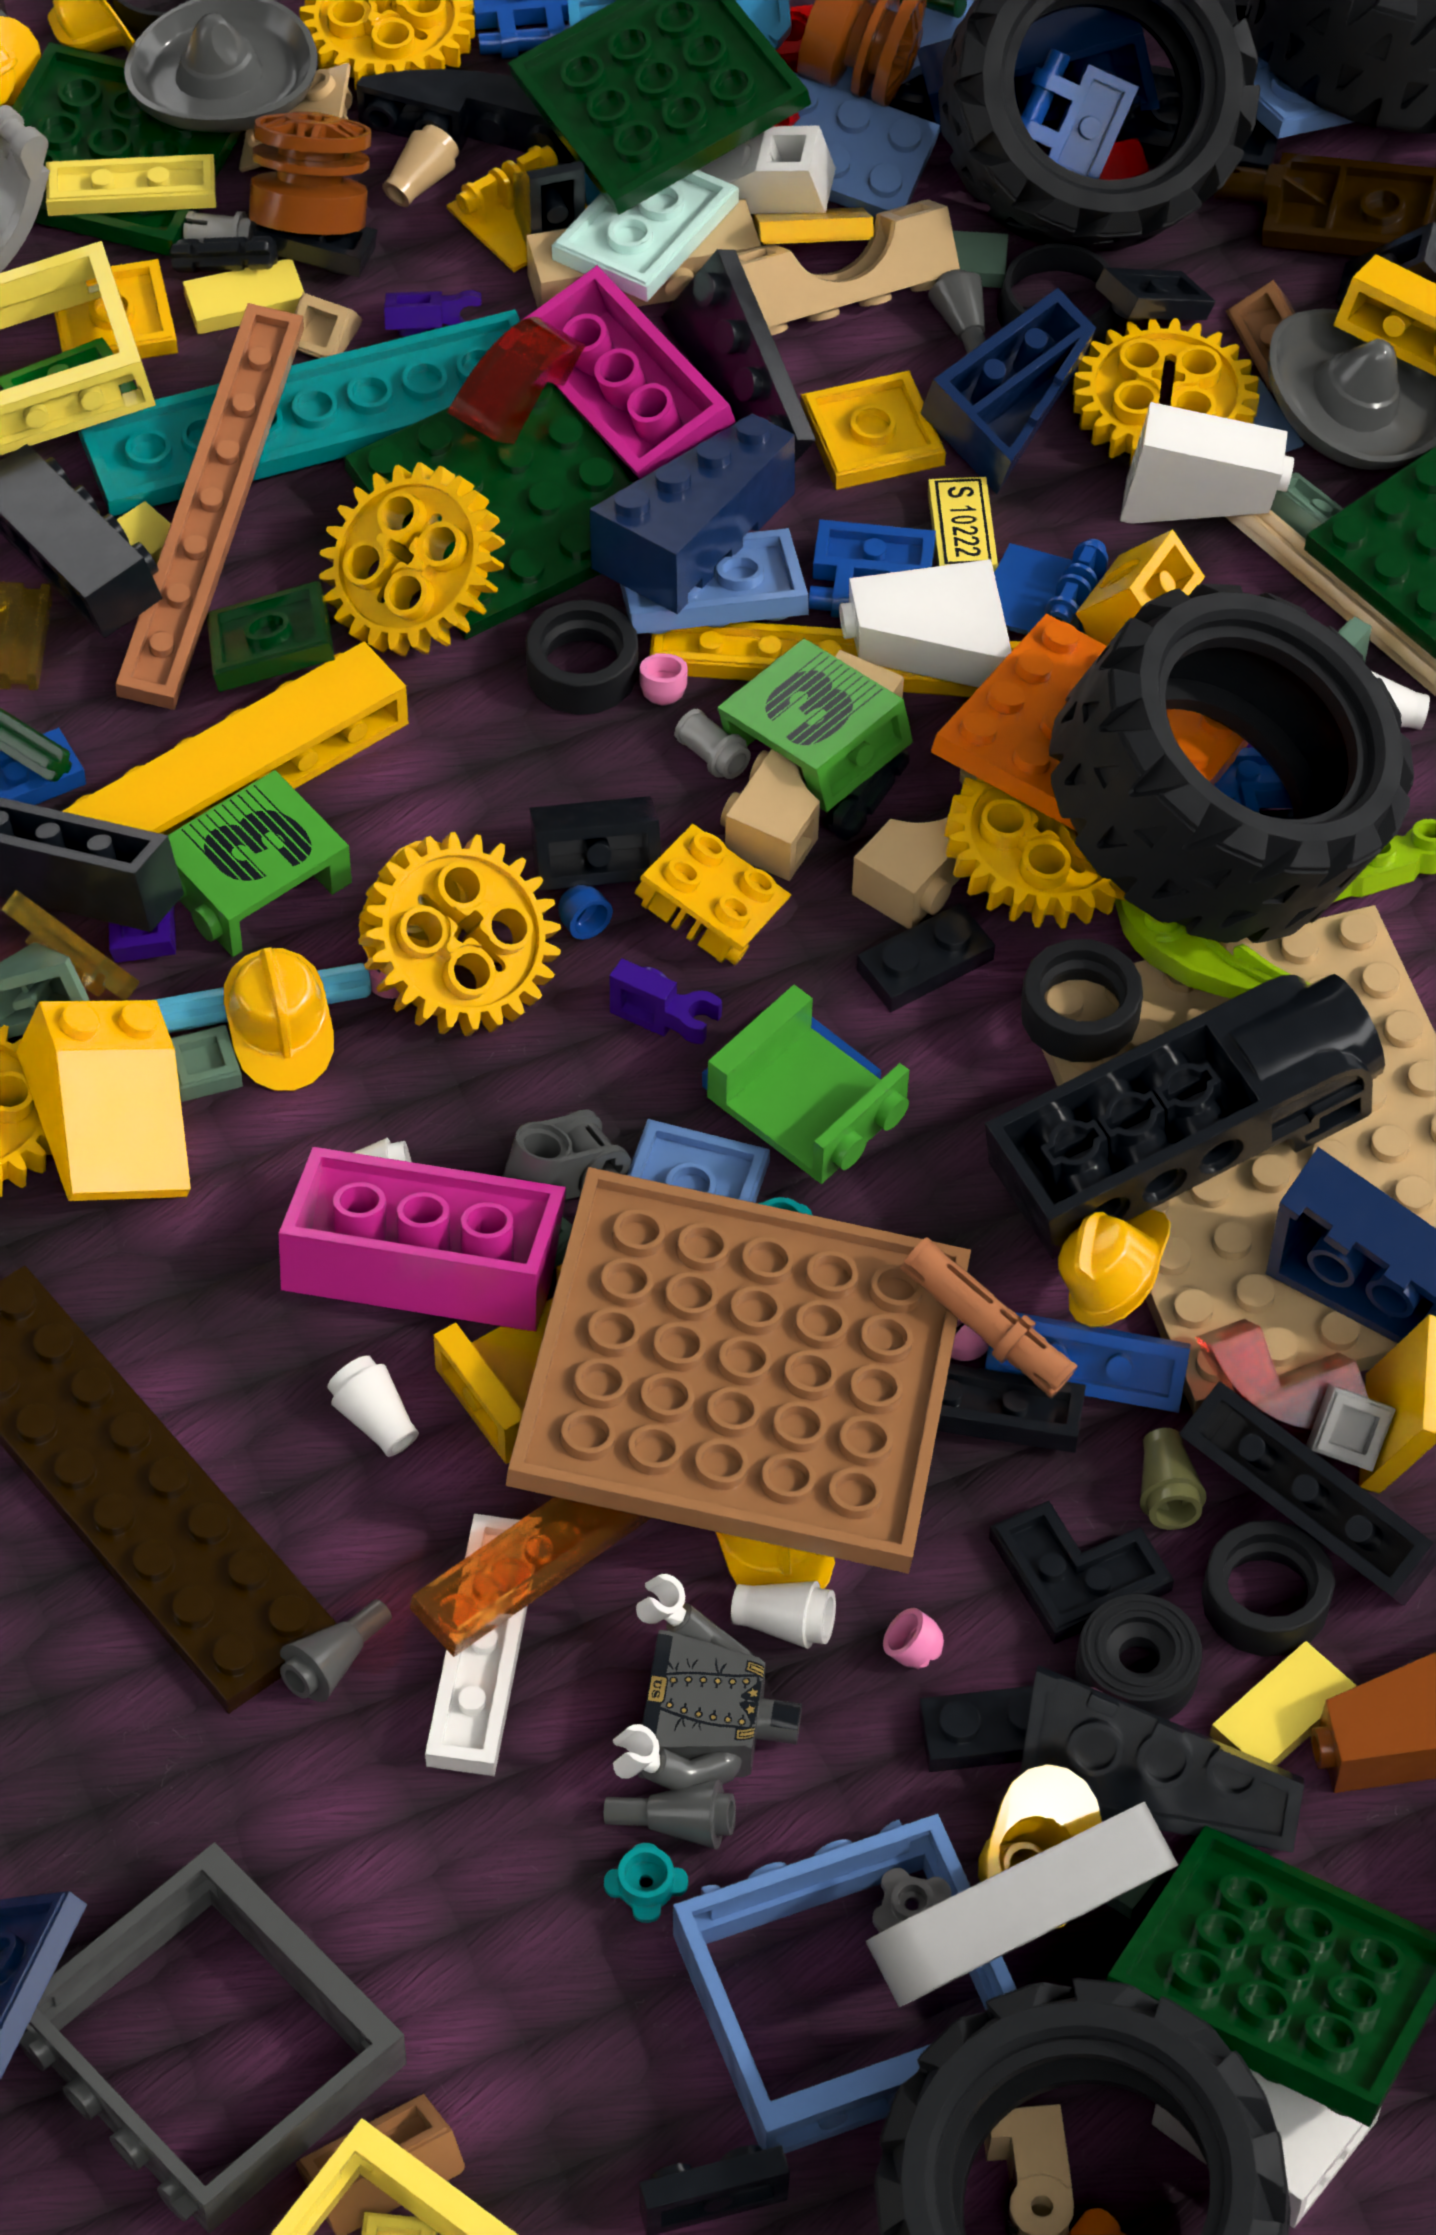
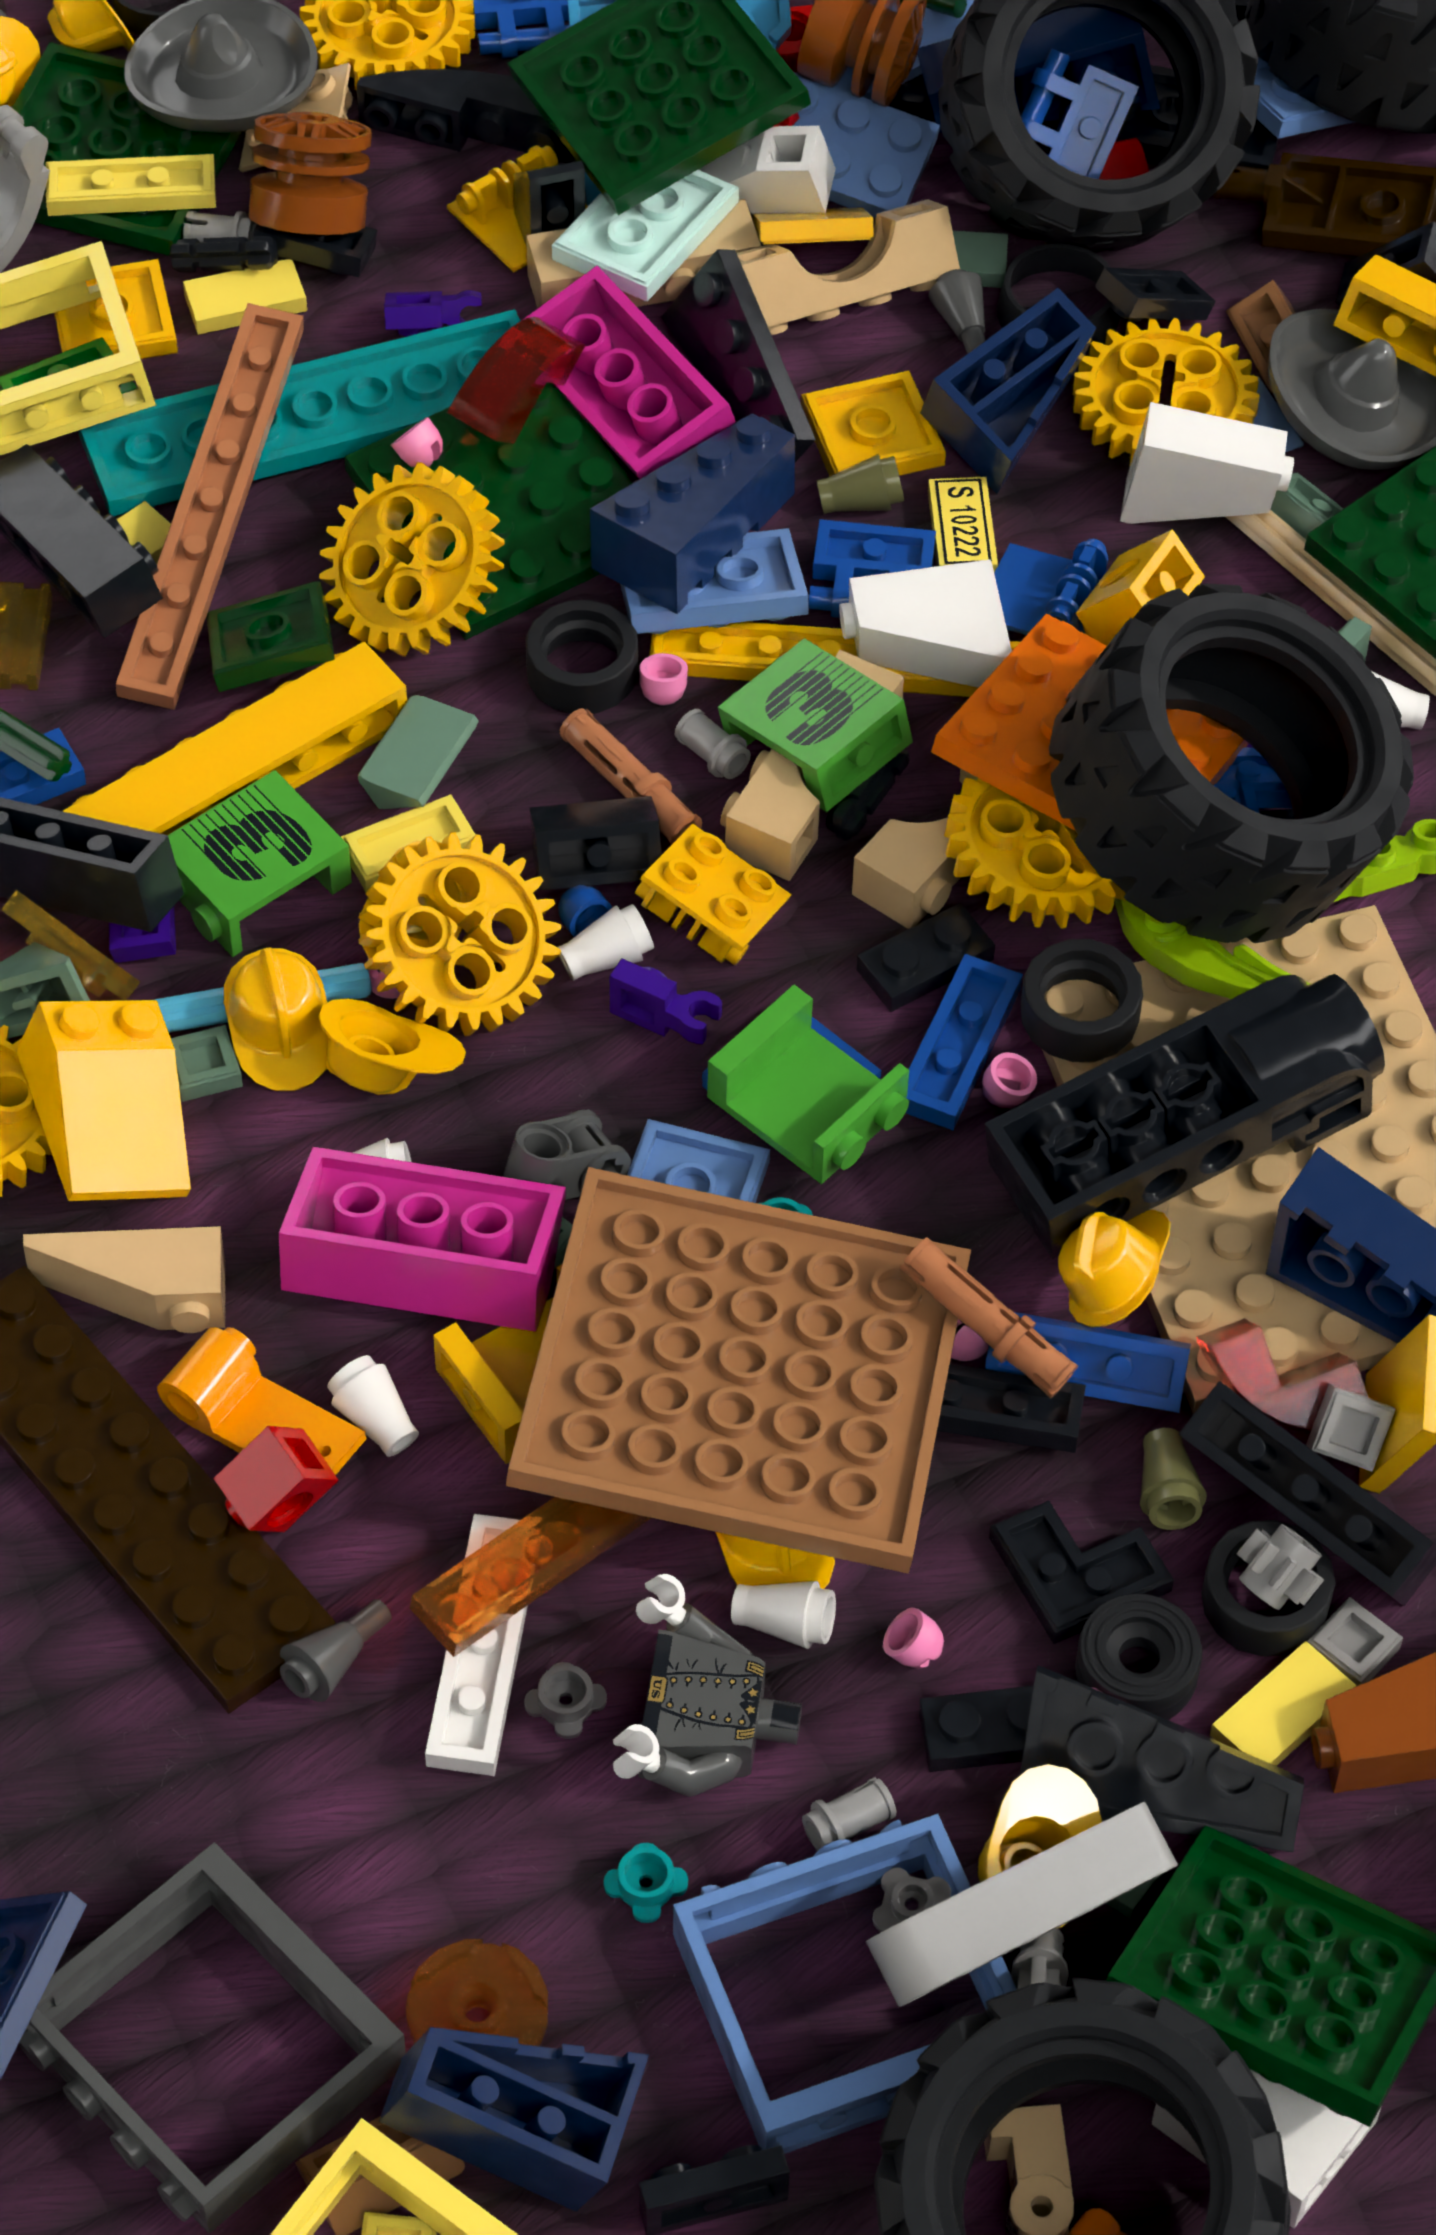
(145, 1275): none -> tan slope
(225, 1397): none -> light orange door
(275, 1480): none -> red brick
(326, 326): tan slope -> none
(377, 843): none -> light yellow tile
(381, 1049): none -> yellow piece
(415, 753): none -> sand green slope
(419, 444): none -> bright pink hinge
(423, 162): tan cone -> none
(484, 1977): none -> clear orange plate
(518, 2108): none -> dark blue wedge
(561, 1681): none -> flat silver plate
(606, 941): none -> white cone
(626, 772): none -> nougat pin
(691, 1814): dark grey cone -> none
(849, 1813): none -> light grey pin
(862, 487): none -> olive cone
(960, 1040): none -> blue plate
(1008, 1080): none -> bright pink hinge
(1041, 1961): none -> light grey axle
(1280, 1566): none -> light grey gear
(1356, 1642): none -> light grey tile

